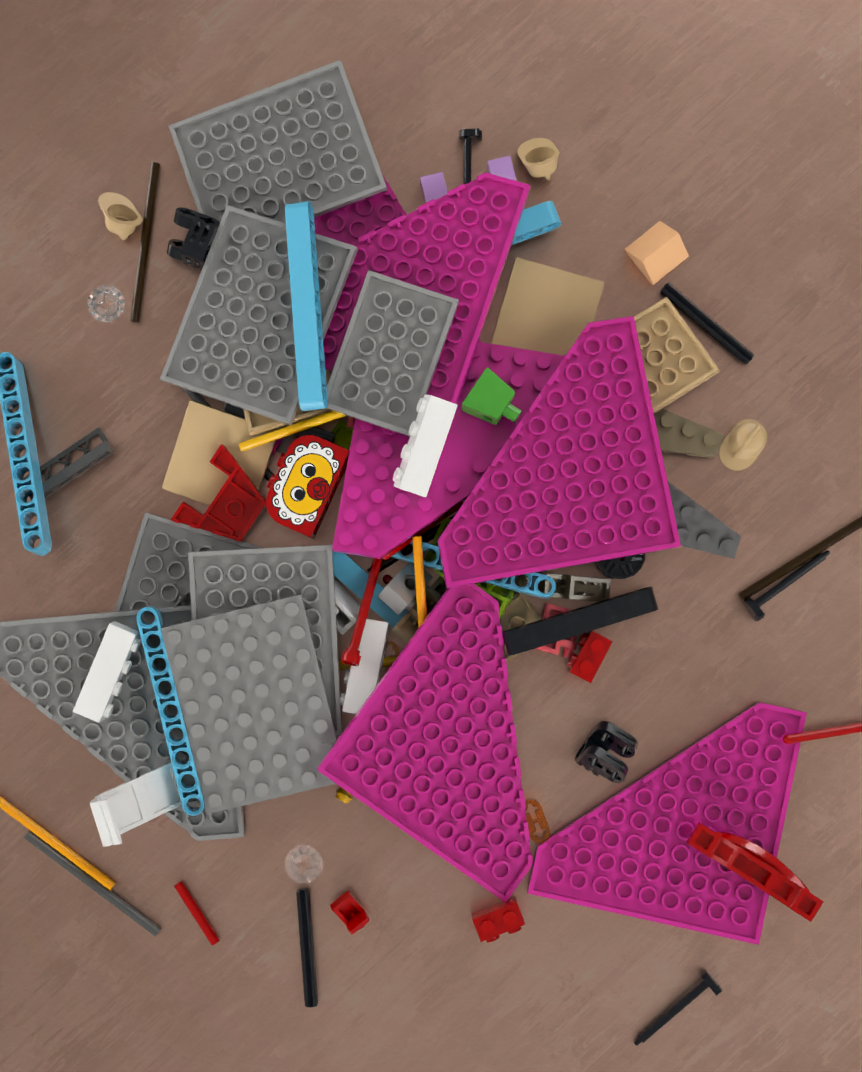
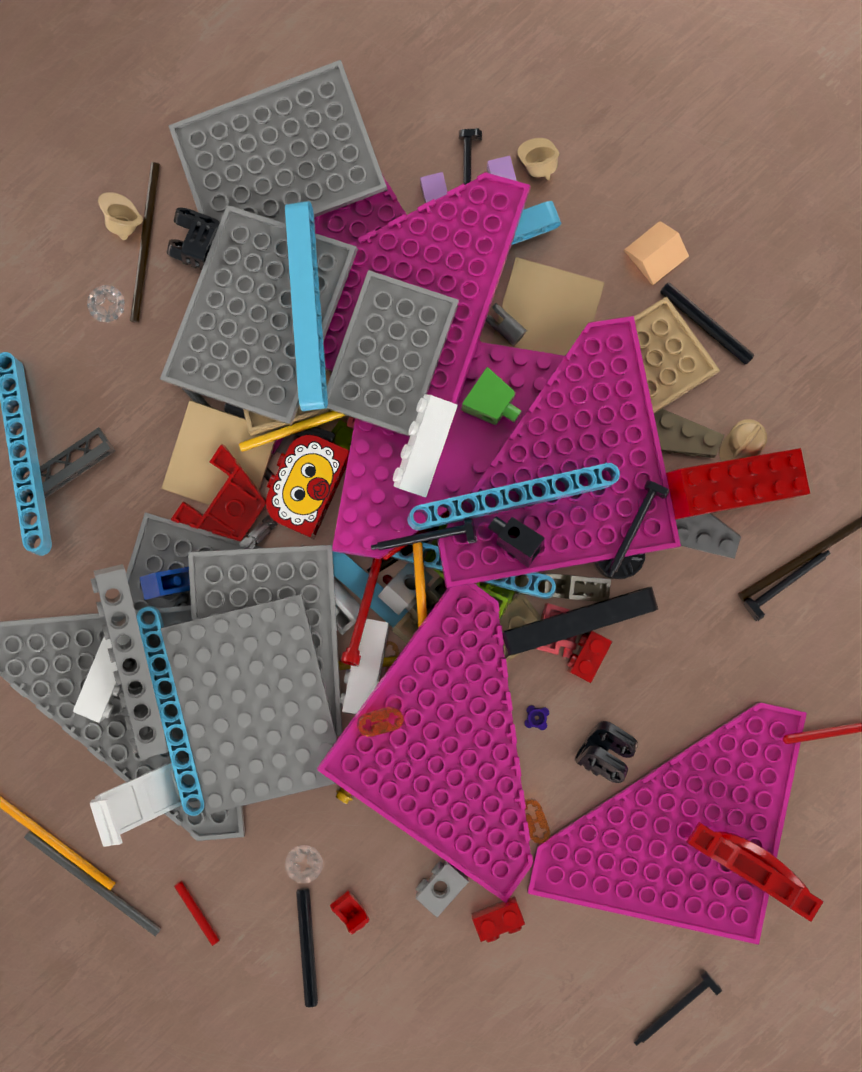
(153, 742): none -> light grey brick
(165, 583): none -> blue slope
(258, 533): none -> light grey axle
(381, 727): none -> clear orange beam
(435, 900): none -> light grey brick
(468, 528): none -> black piece
(509, 327): none -> dark grey hinge
(523, 489): none -> medium azure beam
(524, 547): none -> black torso
(541, 722): none -> dark purple plate
(653, 489): none -> black piece
(737, 483): none -> red brick

